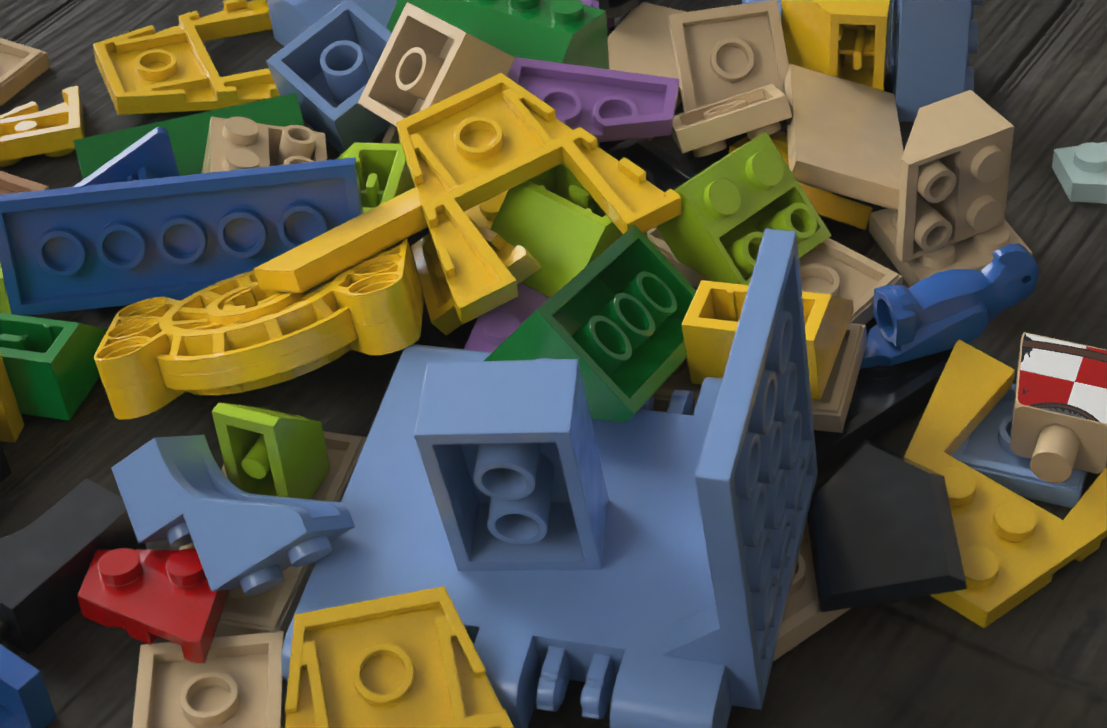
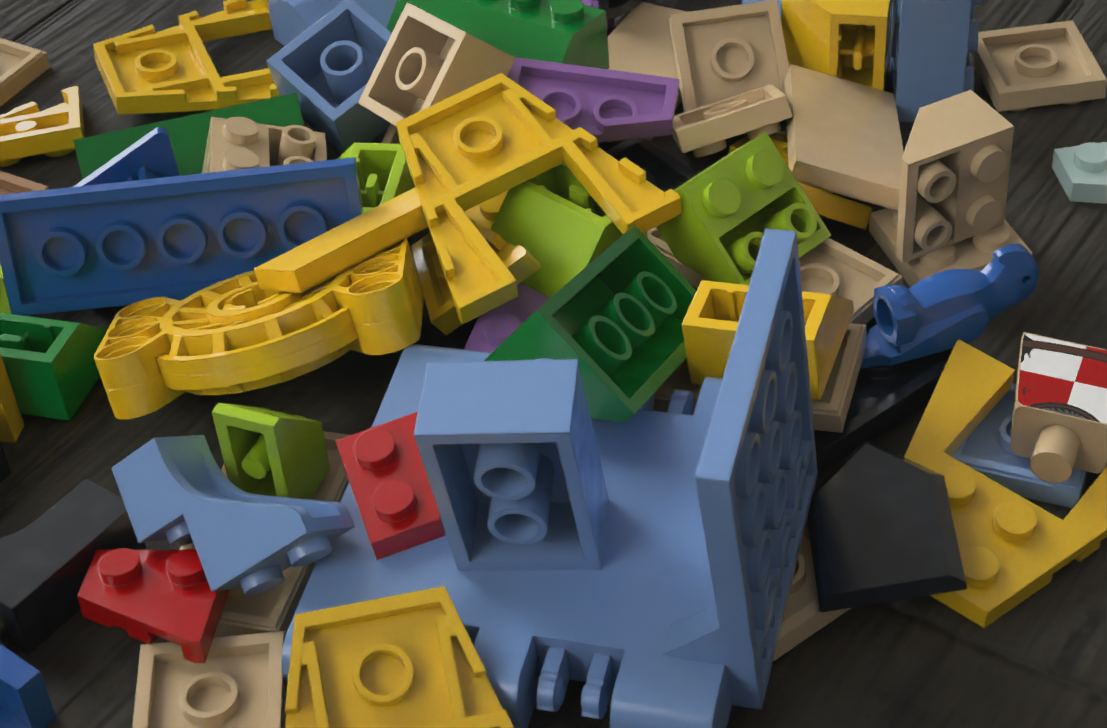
(391, 486): none -> red wing
(1037, 66): none -> tan plate

